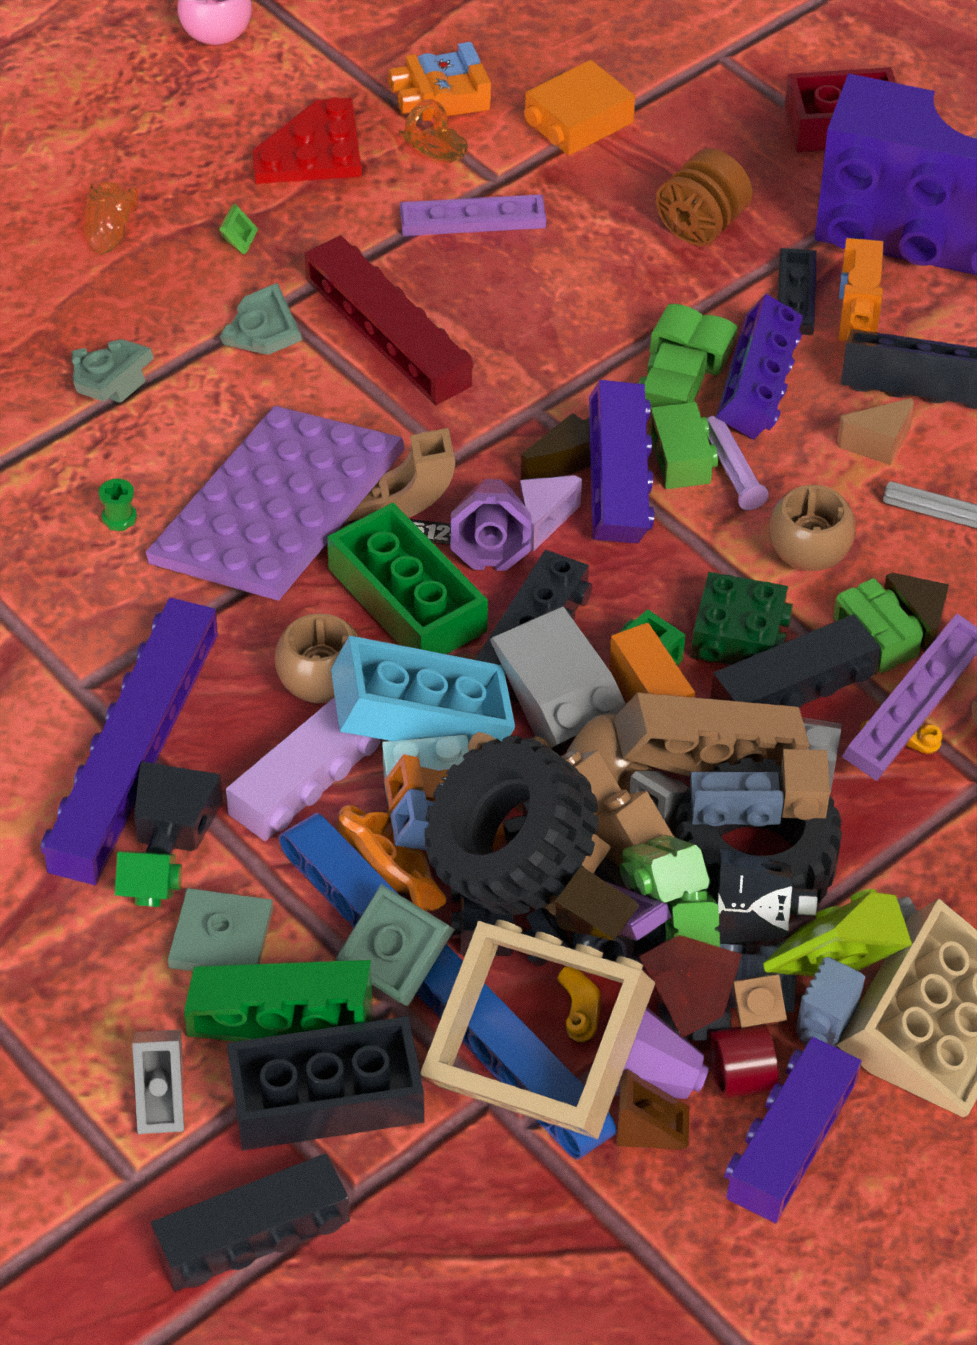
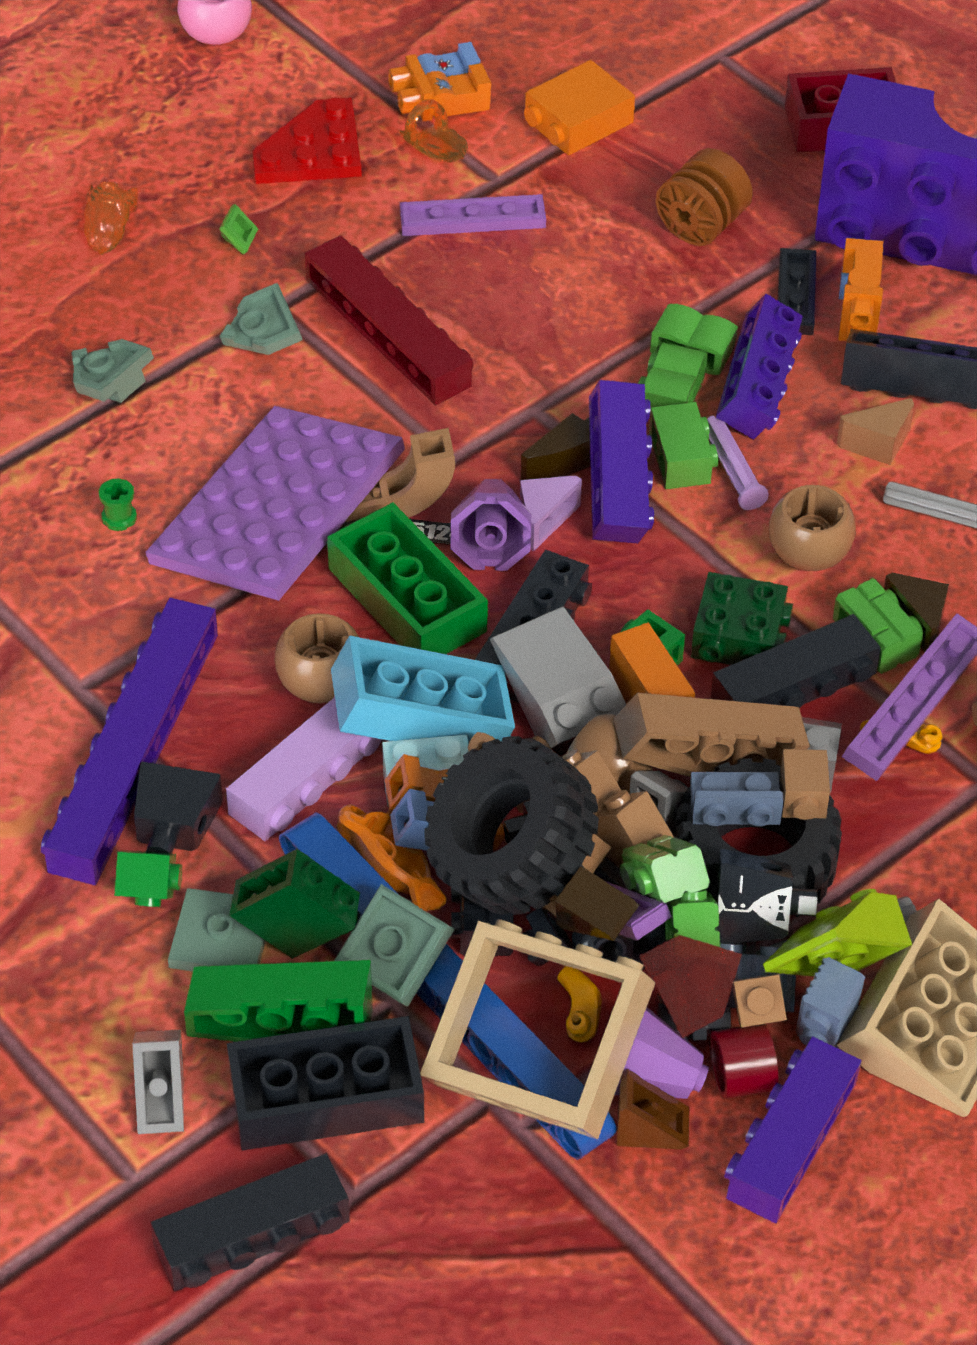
(295, 904): none -> dark green brick

